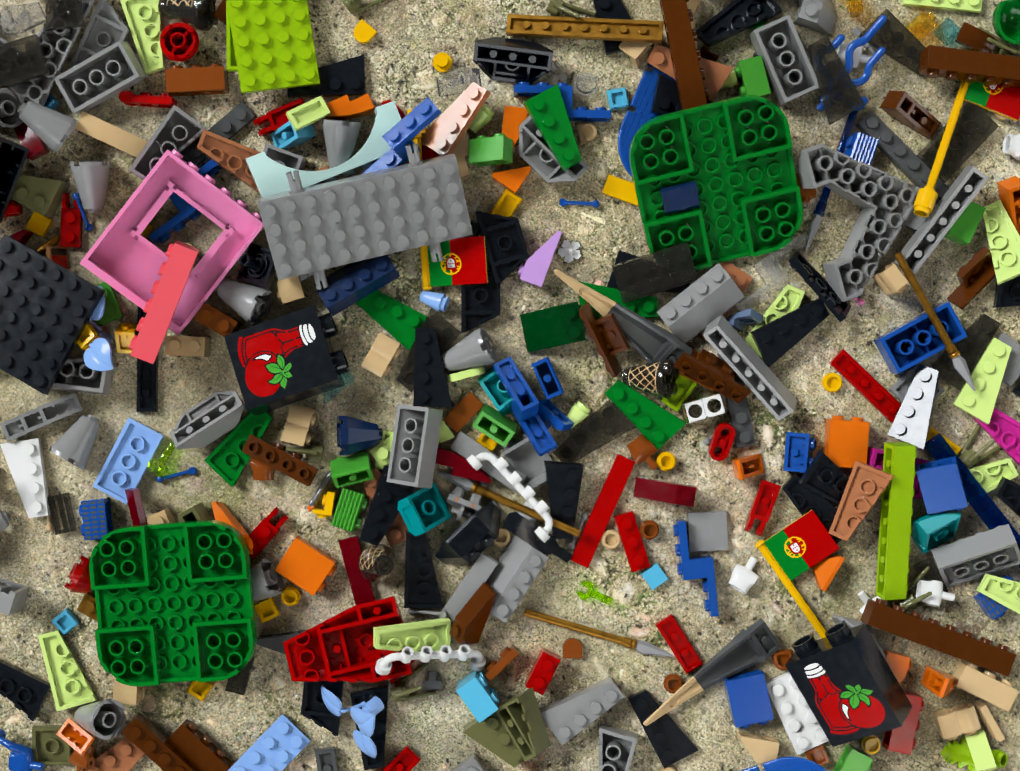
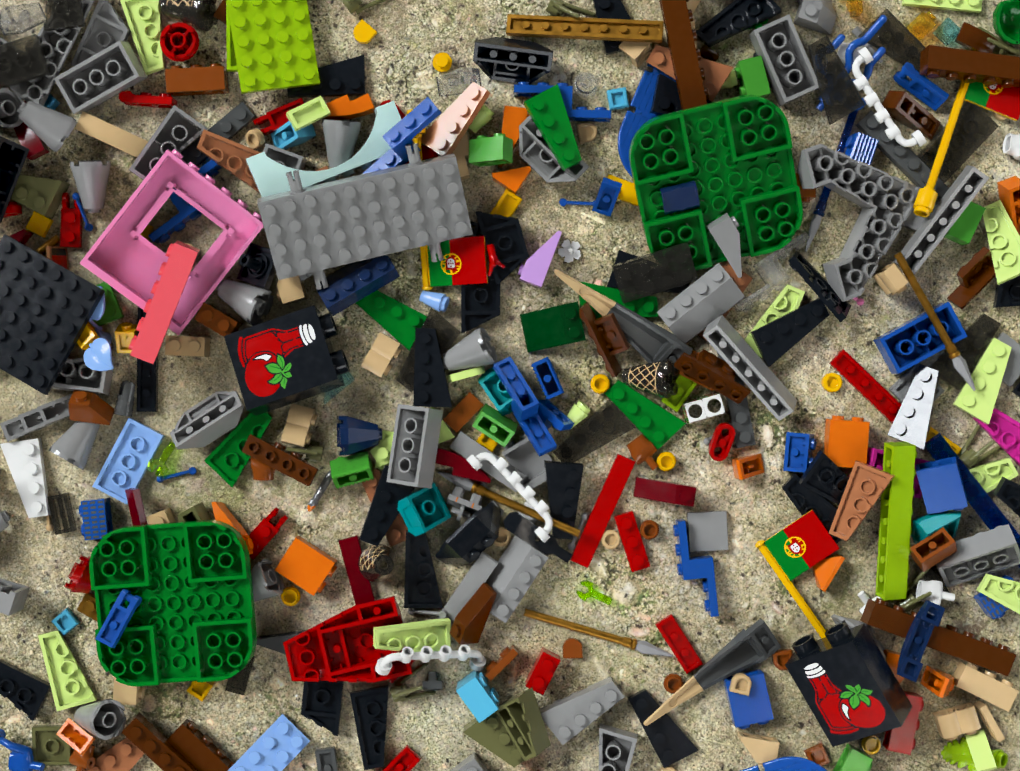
(89, 408): none -> dark orange slope
(118, 618): none -> blue plate
(125, 399): none -> dark grey hinge
(255, 138): none -> tan tile
(267, 610): yellow plate -> none
(329, 502): yellow bracket -> none
(349, 509): bright green brick -> none
(363, 718): light blue plant -> none
(493, 259): none -> red bar
(600, 383): none -> yellow plate
(607, 196): none -> blue slope
(654, 576): medium azure tile -> none
(728, 239): none -> light grey slope
(740, 684): none -> tan tile
(743, 577): white piece -> none
(745, 317): sand blue slope -> none
(762, 505): red hinge -> none
(795, 714): white plate -> none
(873, 100): none -> white bar
(917, 640): none -> dark blue slope
(920, 86): none -> blue plate
(933, 549): none -> dark orange brick

